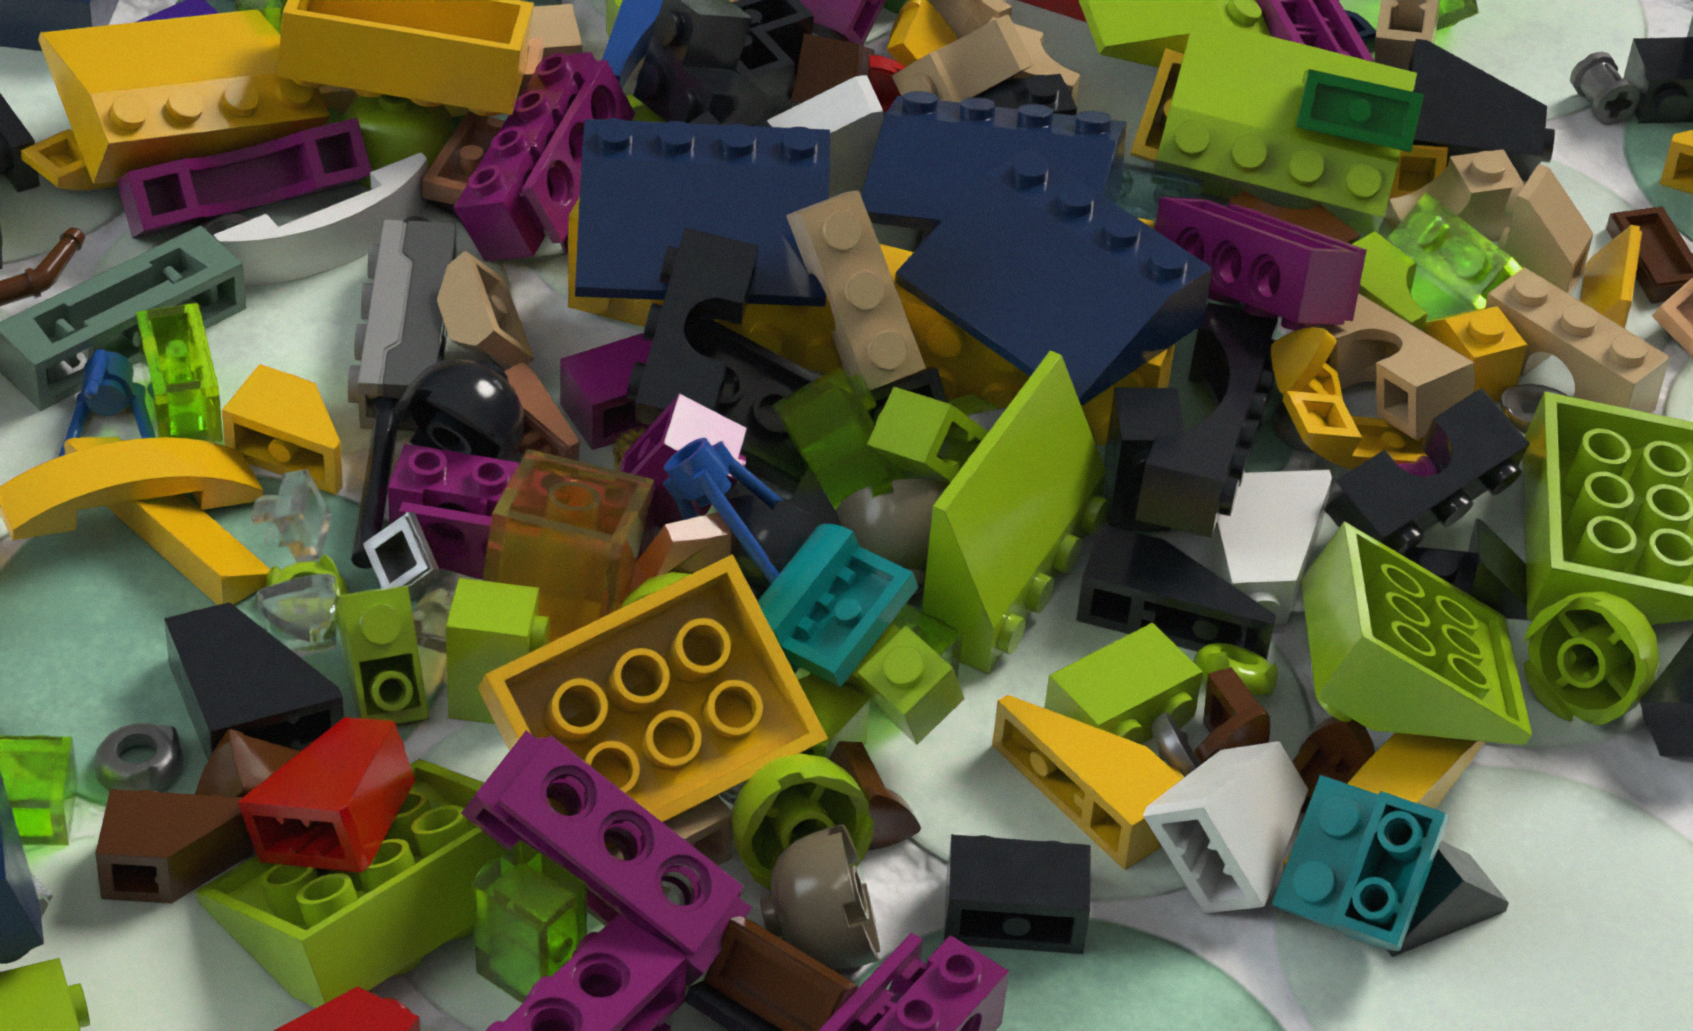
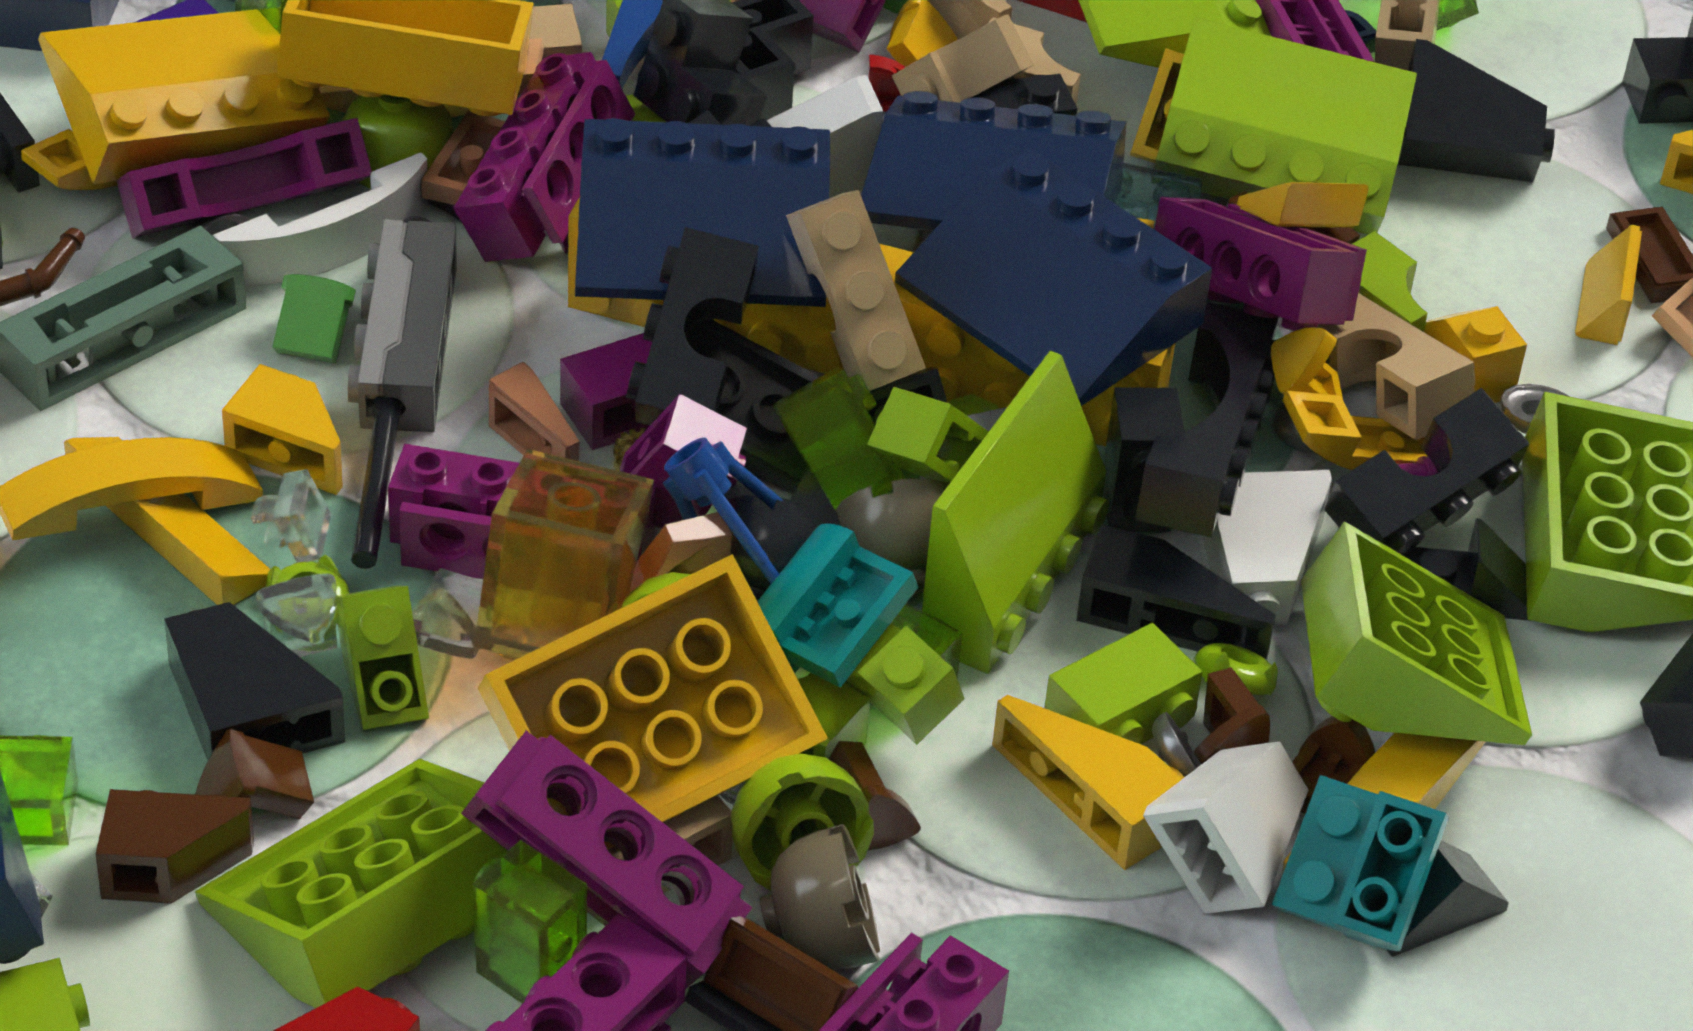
(107, 391): plant -> none
(149, 775): flat silver piece -> none
(179, 373): clear neon green brick -> none
(312, 317): none -> bright green tile
(331, 798): red slope -> none
(402, 556): flat silver slope -> none
(463, 409): black cylinder -> none
(482, 312): tan slope -> none
(484, 631): lime brick -> none
(827, 64): reddish brown arch -> none
(1018, 893): black brick -> none
(1308, 204): none -> yellow slope
(1359, 110): green panel -> none
(1418, 169): yellow slope -> none
(1453, 252): clear neon green brick -> none
(1471, 188): tan arch -> none
(1546, 230): tan slope -> none
(1591, 657): lime cylinder -> none
(1602, 356): tan arch -> none
(1604, 87): flat silver bush -> none

